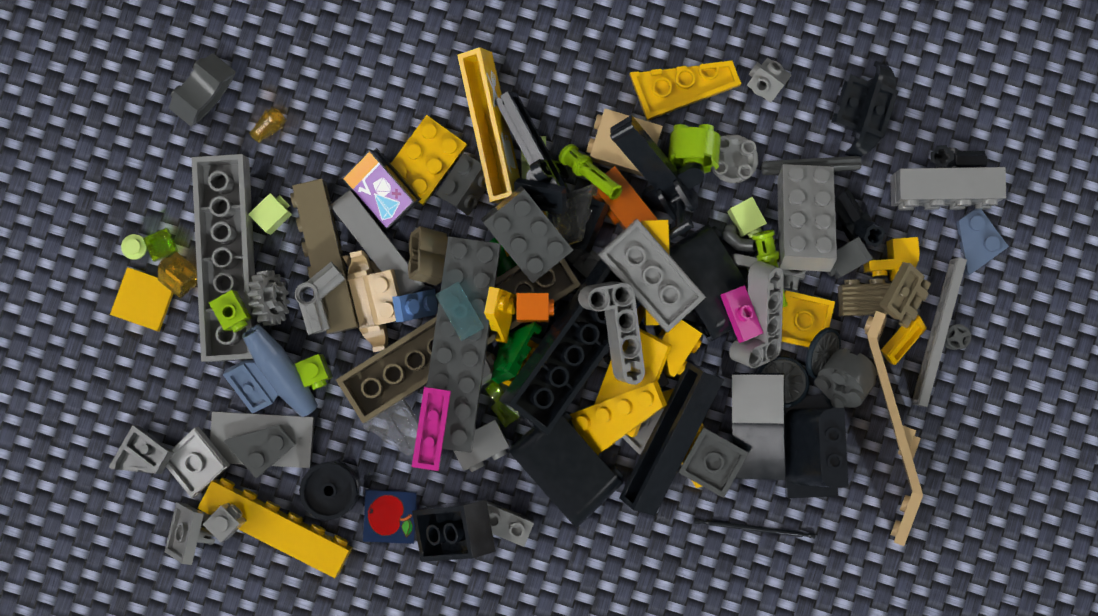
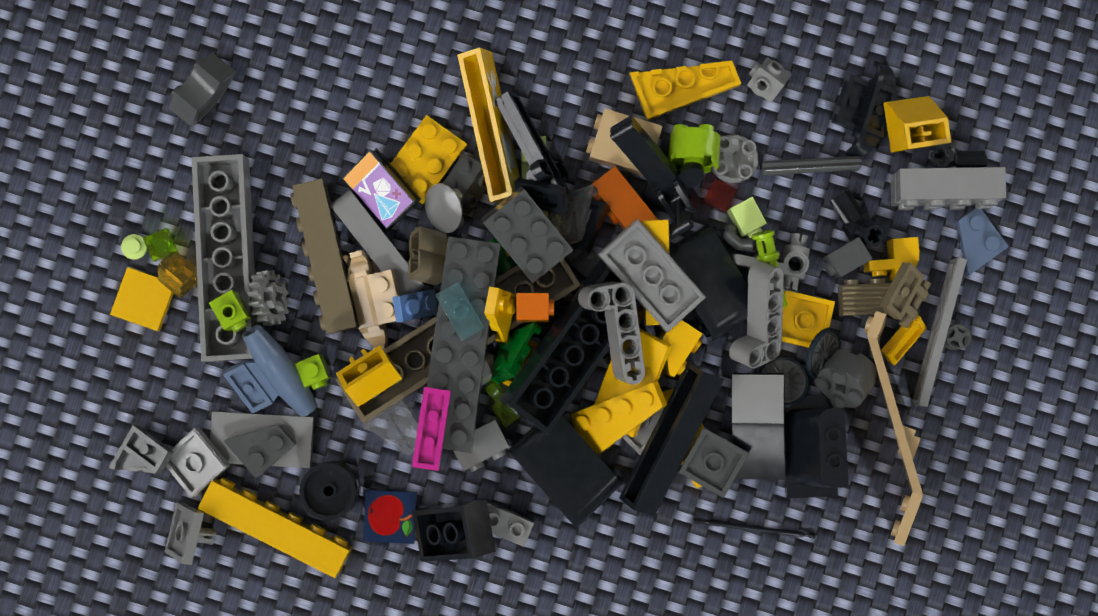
(224, 522): light grey brick -> none
(268, 124): clear yellow cone -> none
(271, 213): yellowish green brick -> none
(322, 284): light grey piece -> none
(368, 375): none -> yellow brick
(444, 207): none -> light grey dish
(583, 166): lime pin -> none
(720, 195): none -> clear red tile
(741, 314): dark pink plate -> none
(806, 218): light grey brick -> none
(915, 124): none -> yellow slope

